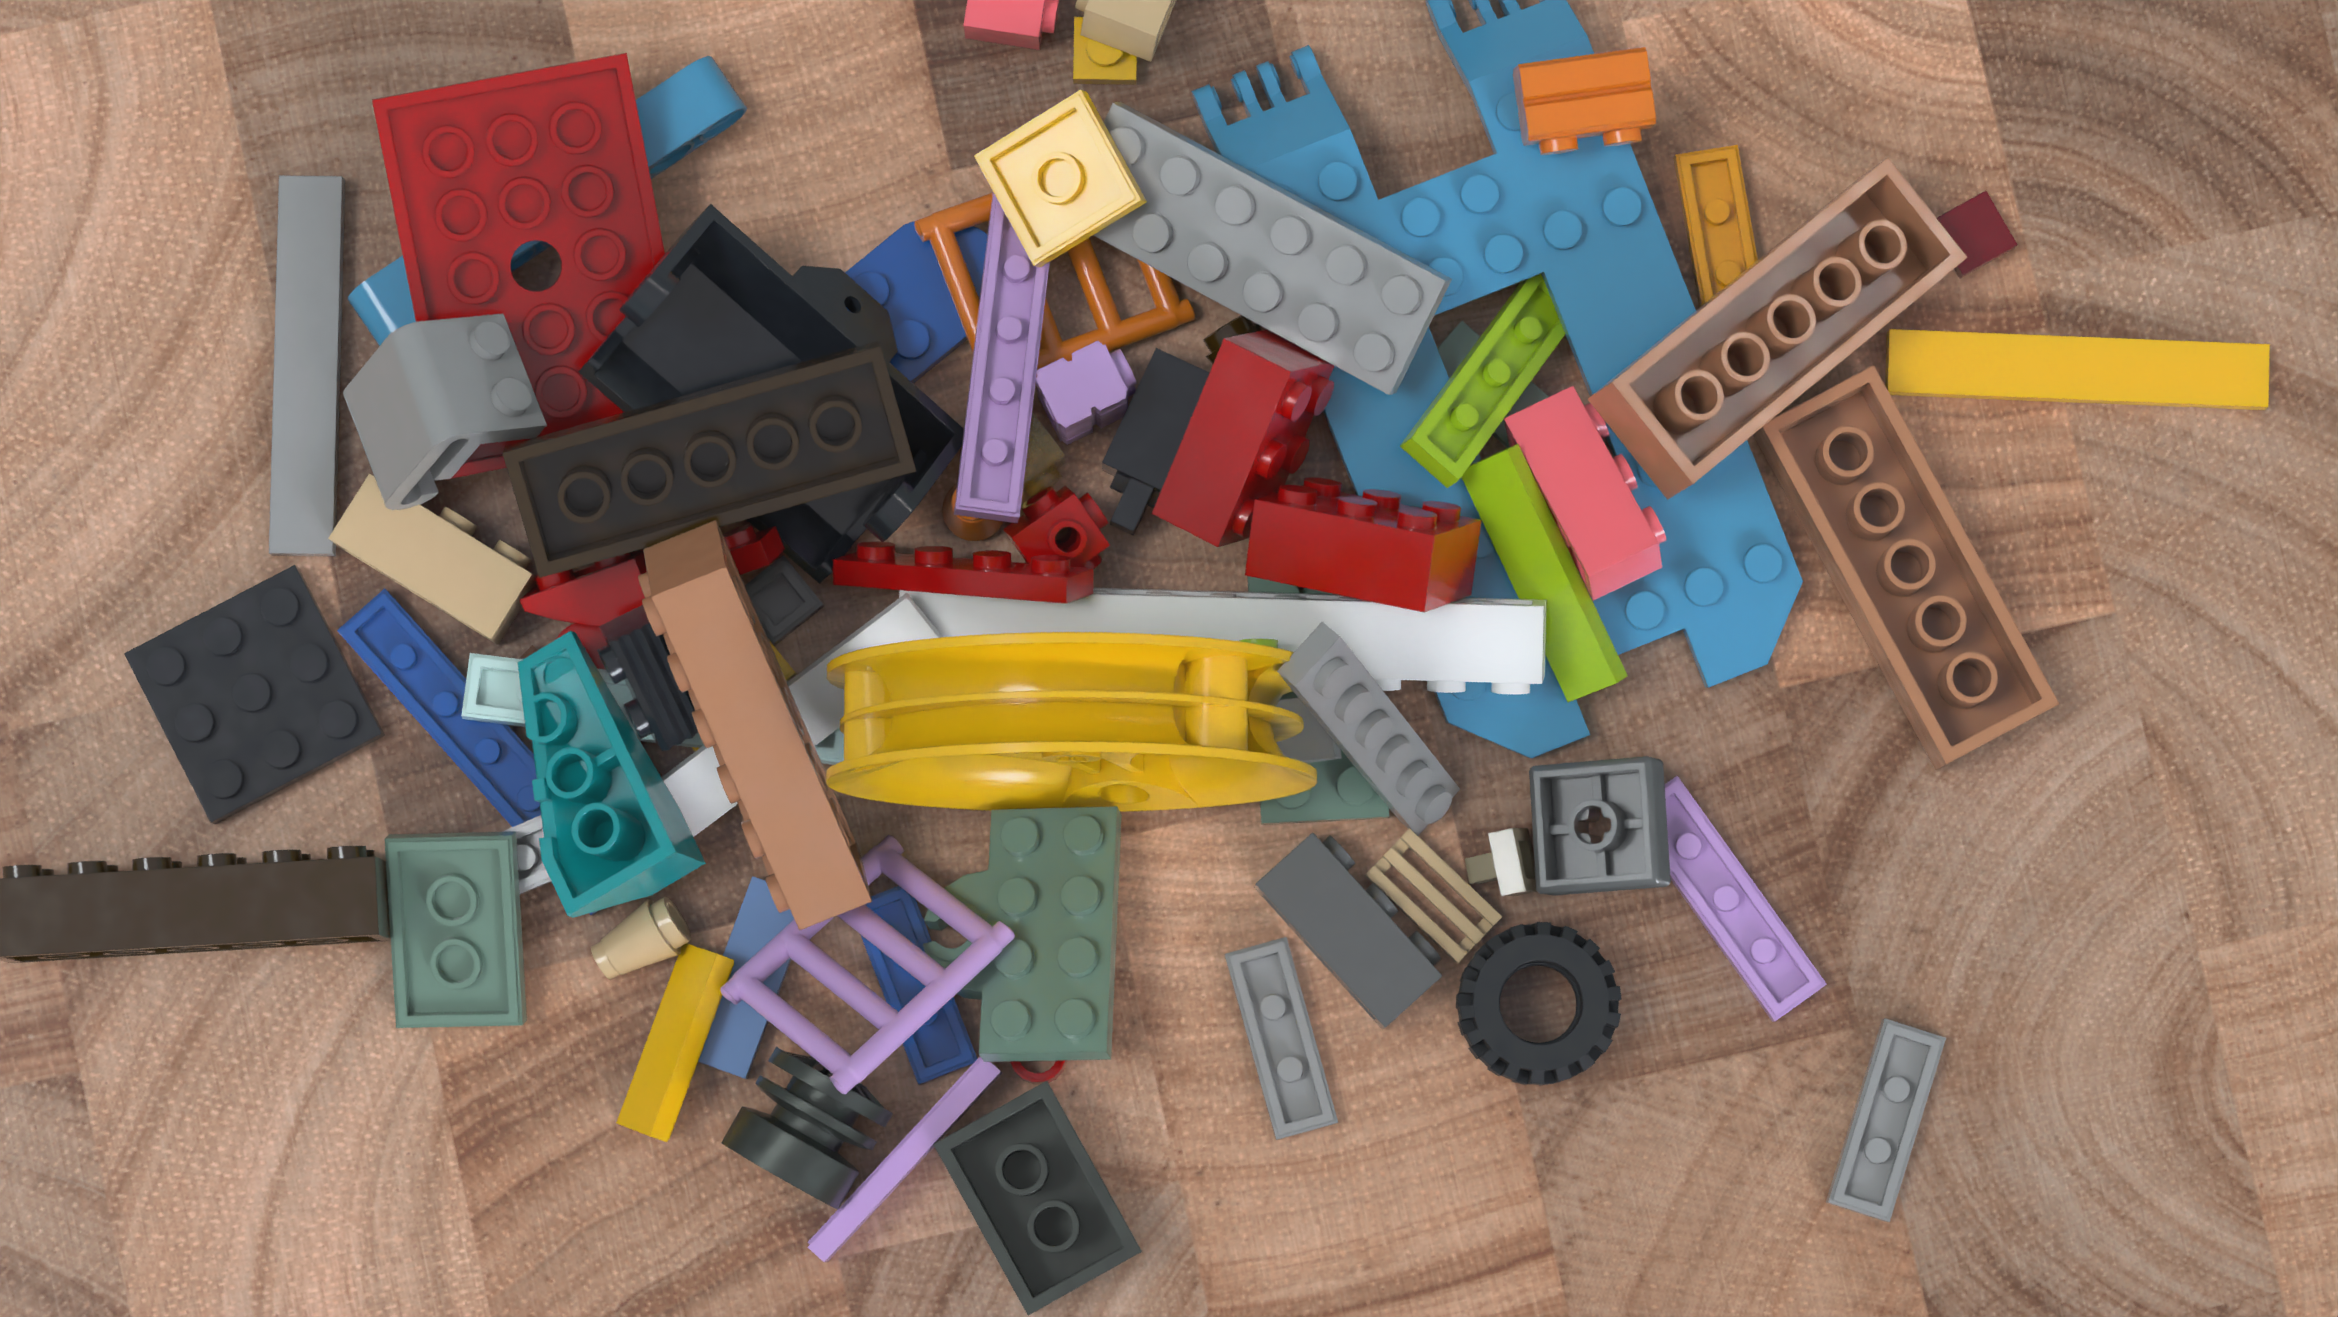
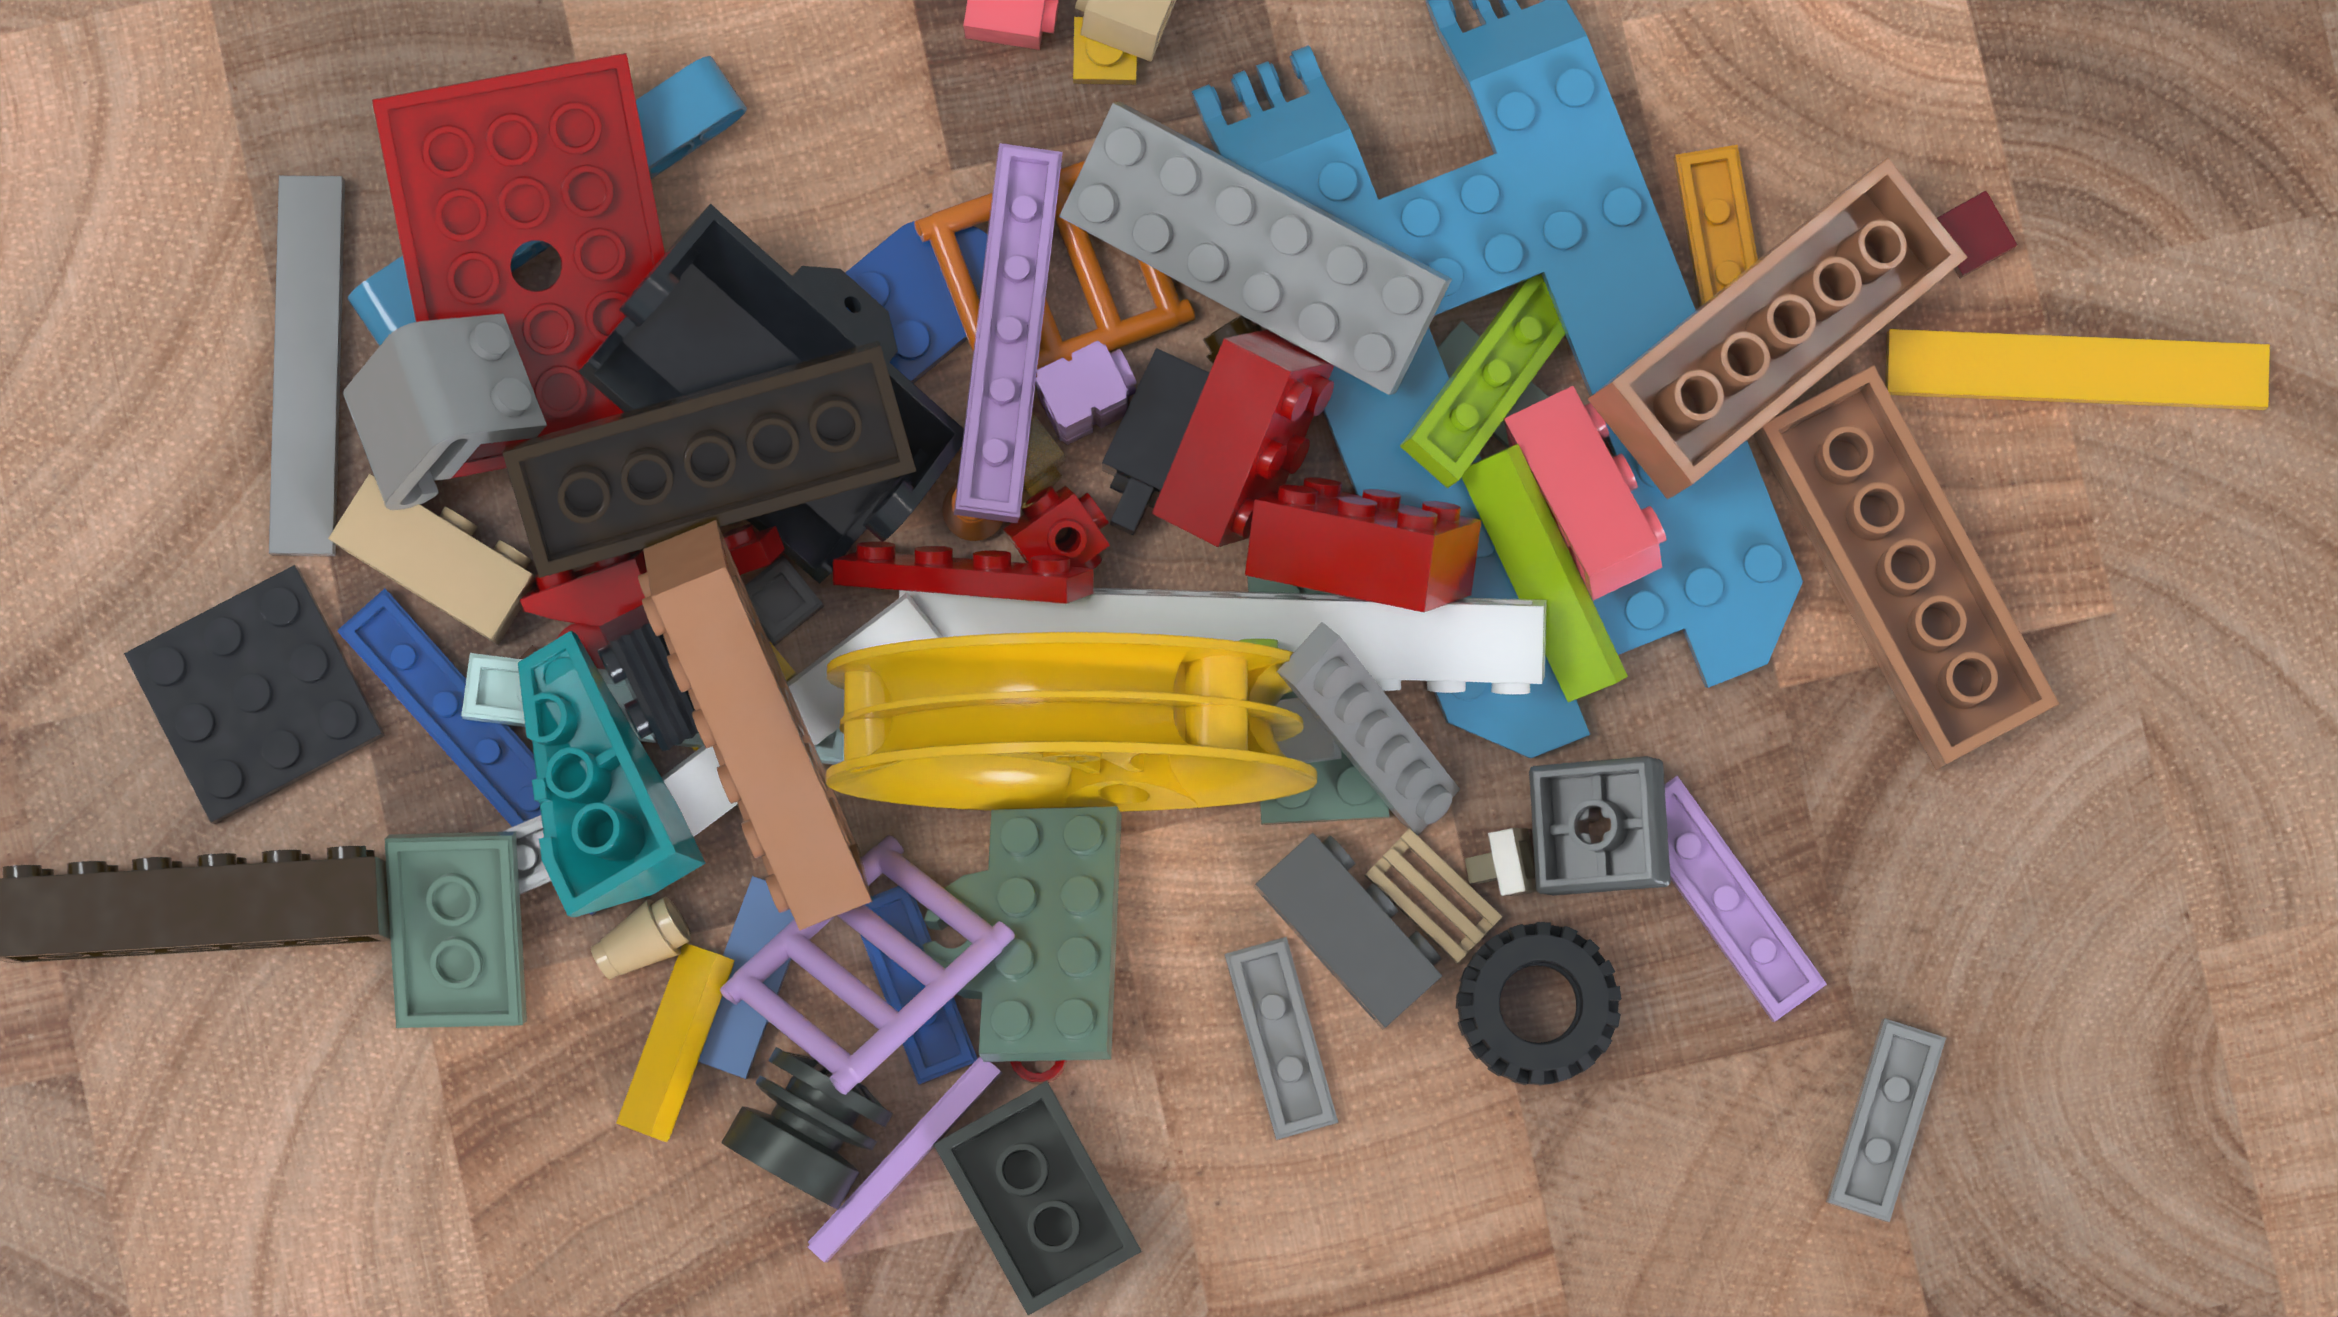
(1060, 178): yellow tile -> none
(1583, 99): orange brick -> none

